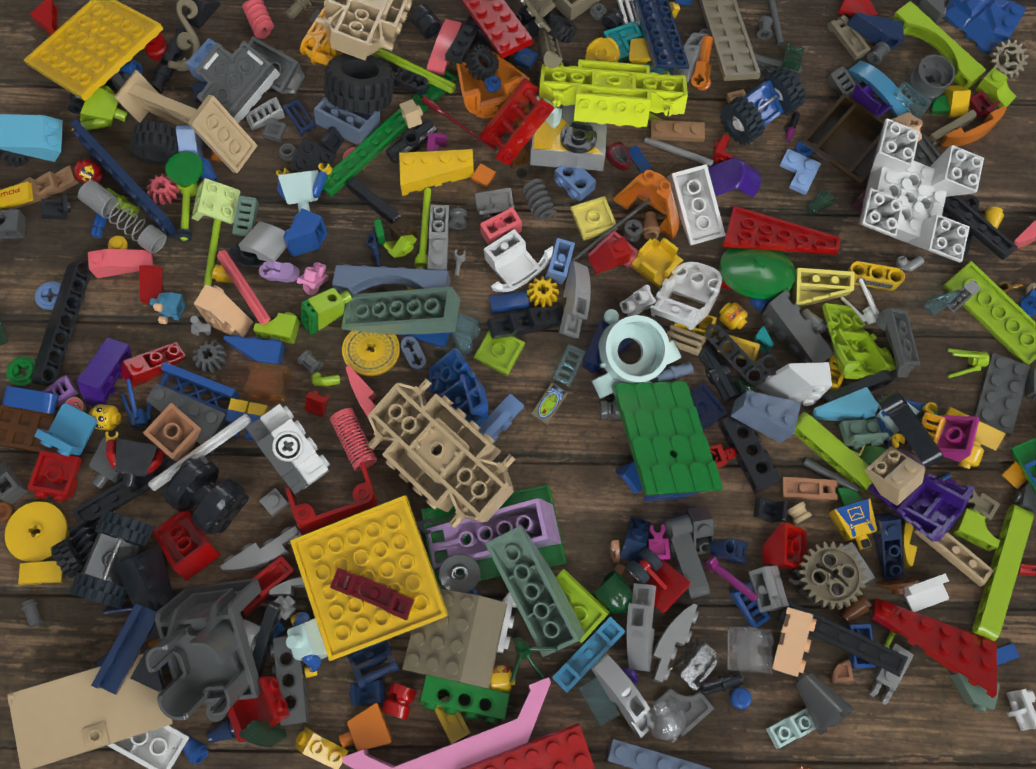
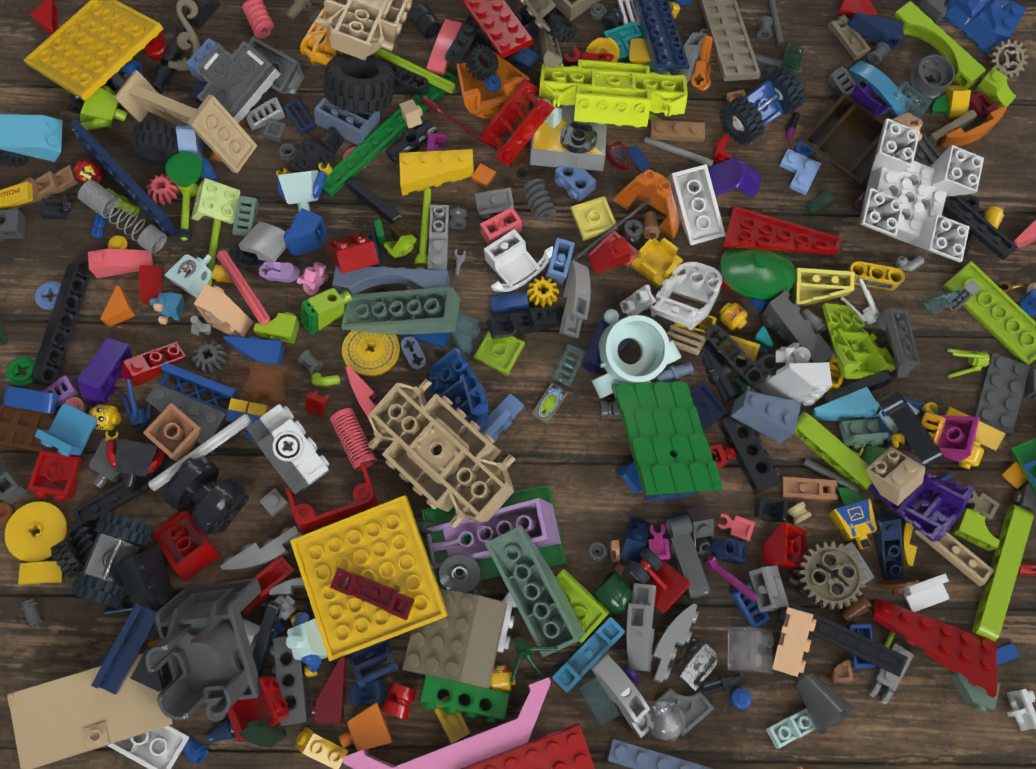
(117, 309): none -> orange slope
(191, 273): none -> light aqua torso
(331, 700): none -> dark red slope
(353, 252): none -> red slope
(587, 56): none -> red piece
(602, 551): none -> dark grey plate
(739, 527): none -> coral plate
(793, 354): none -> white hips

